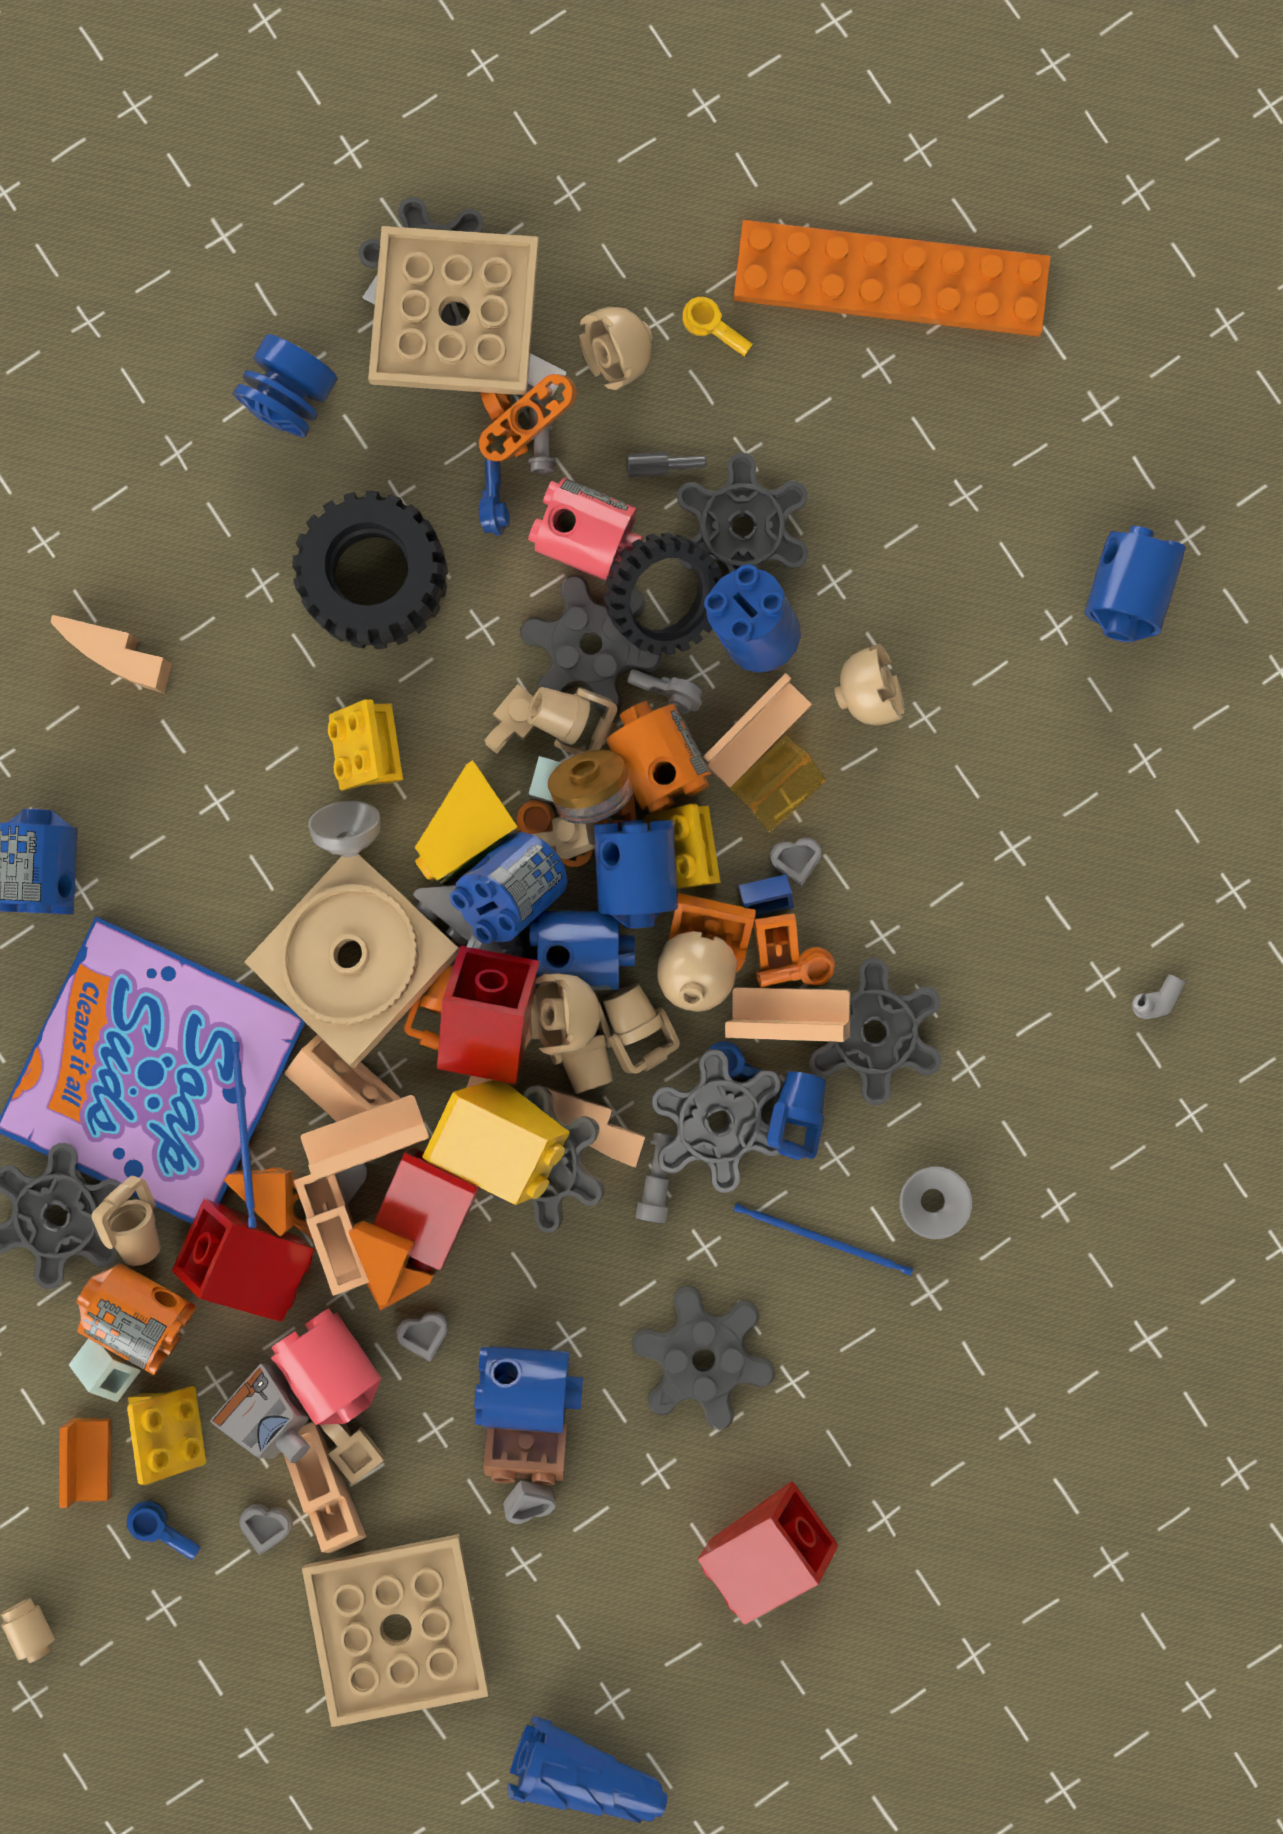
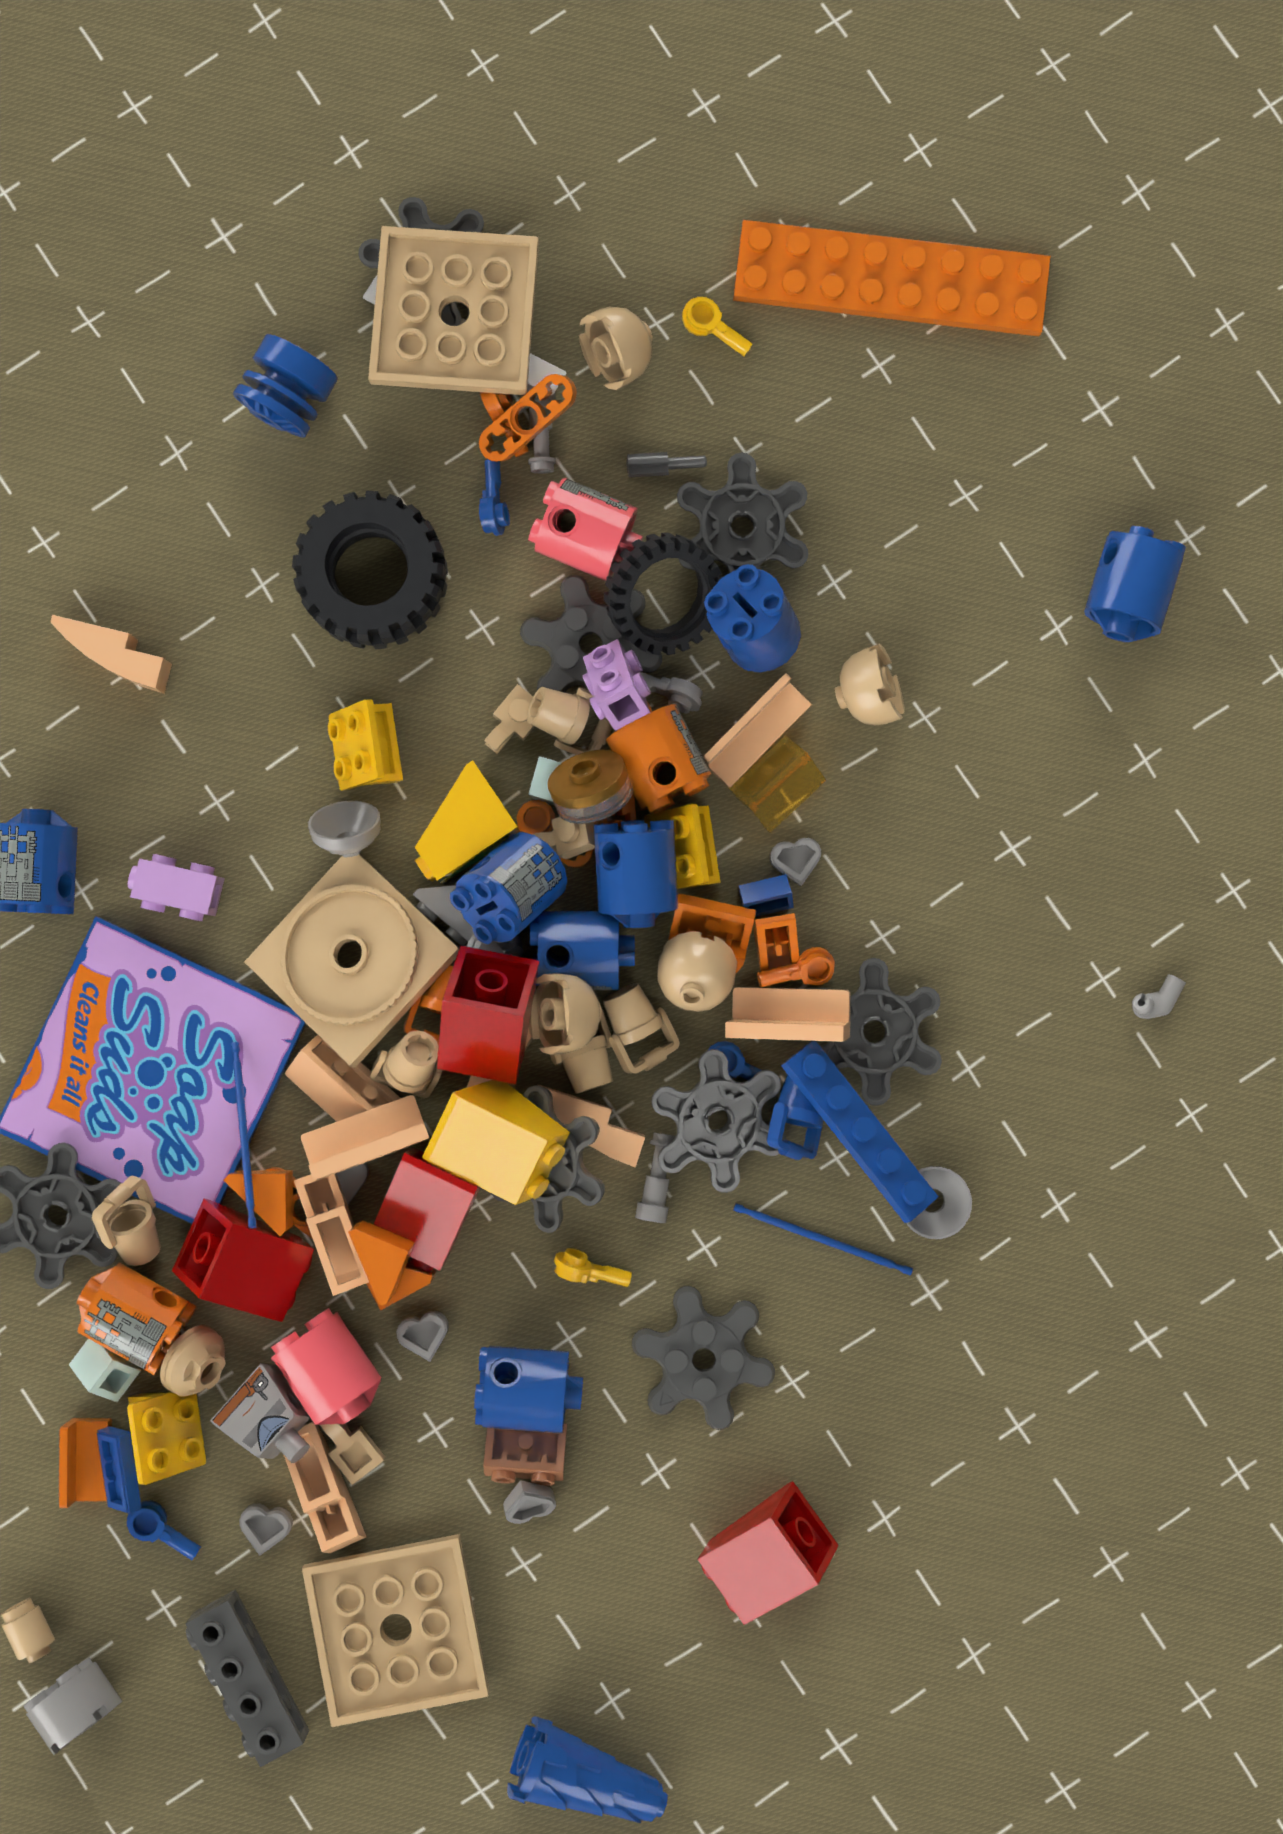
(72, 1705): none -> light grey brick
(119, 1469): none -> blue plate
(163, 884): none -> lavender brick
(193, 1361): none -> tan piece
(247, 1678): none -> dark grey brick
(409, 1065): none -> tan piece
(575, 1267): none -> yellow plate
(616, 684): none -> lavender brick
(860, 1131): none -> blue plate

